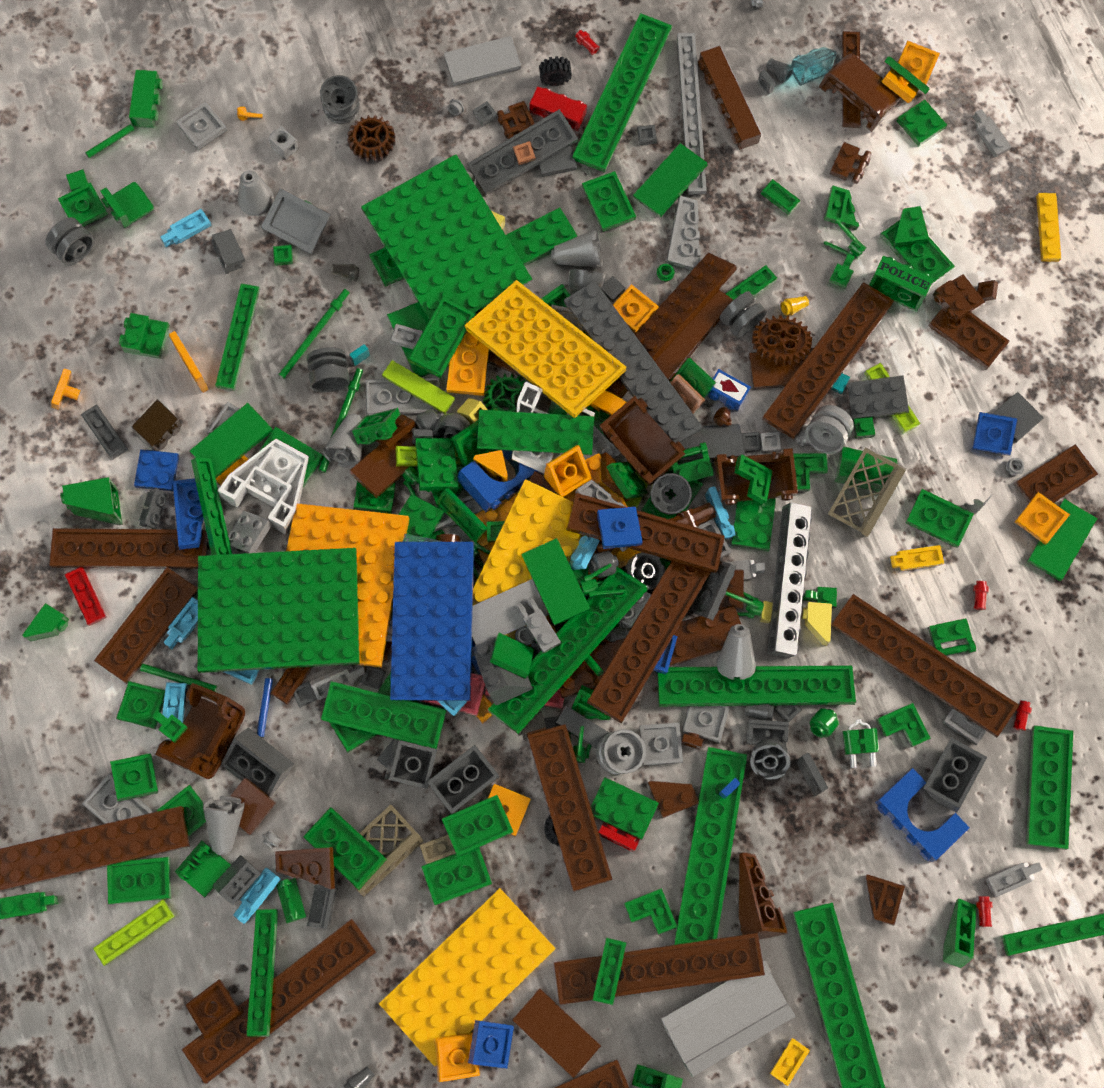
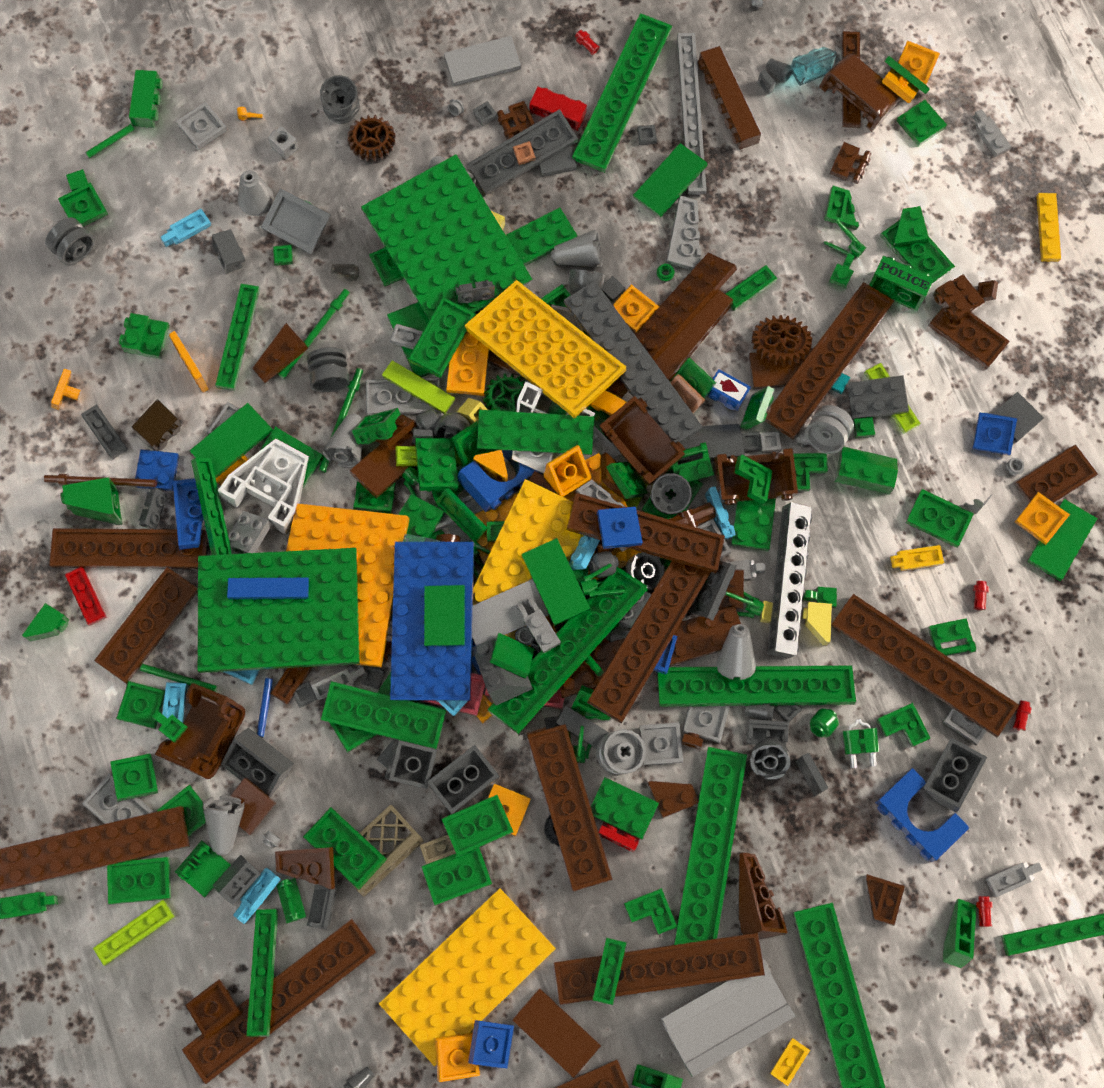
(65, 479): none -> reddish brown bar
(127, 204): green bracket -> none
(183, 624): medium azure hinge -> none
(268, 588): none -> blue tile
(279, 354): none -> reddish brown wing
(359, 355): teal tile -> none
(444, 615): none -> green tile
(483, 291): none -> dark grey hinge
(555, 71): black tyre -> none
(608, 201): green plate -> none
(722, 417): reddish brown tile -> none
(729, 788): blue tile -> none
(743, 314): dark grey wheel -> none
(757, 408): none -> green plate
(780, 197): green tile -> none
(793, 305): yellow cone -> none
(880, 502): dark tan fence -> none
(1050, 787): green plate -> none

